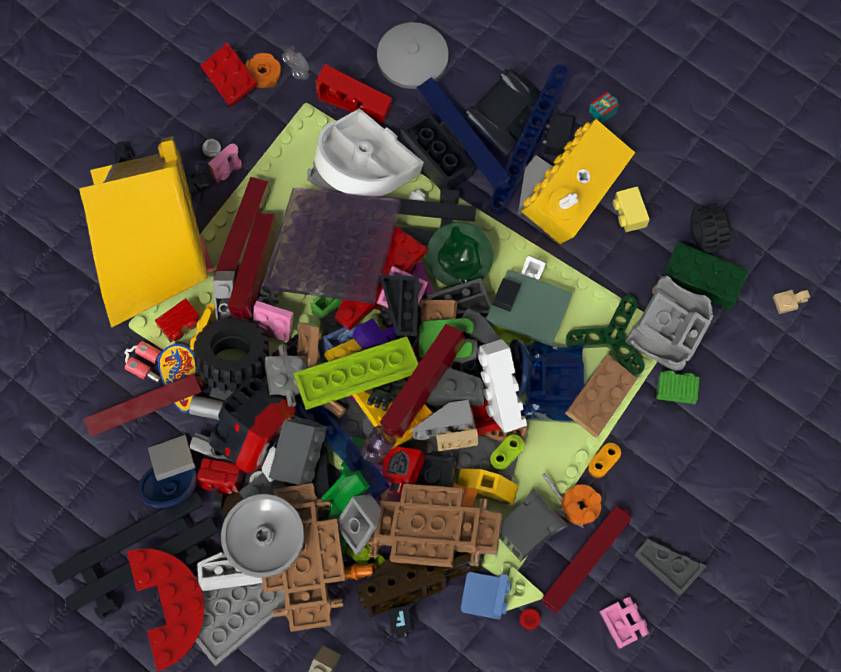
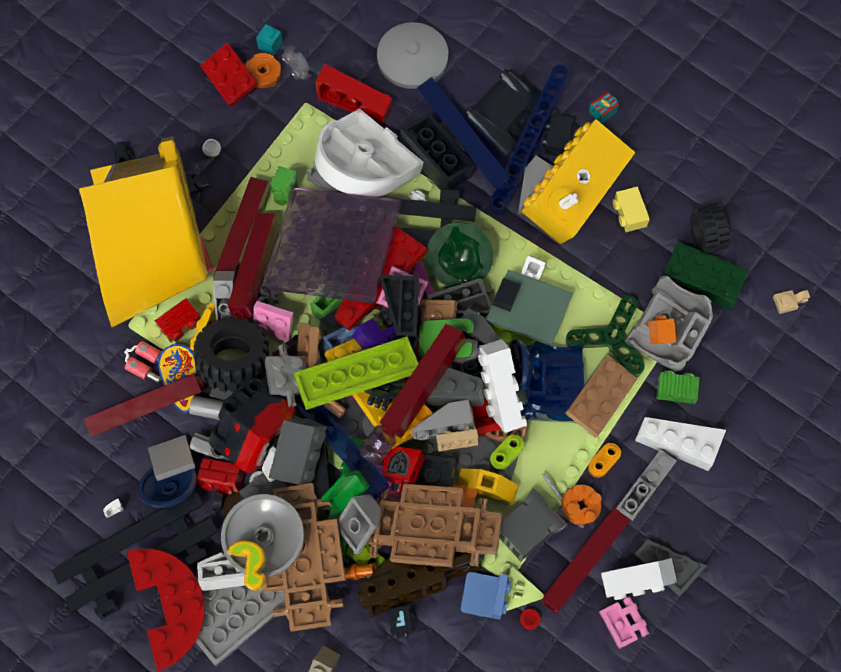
(113, 508): none -> white tile
(219, 165): bright pink plate -> none
(255, 563): none -> yellow animal
(269, 40): none -> teal brick
(283, 184): none -> bright green brick
(639, 578): none -> white wedge
(646, 484): none -> light grey slope
(662, 330): none -> orange brick
(683, 441): none -> white wedge

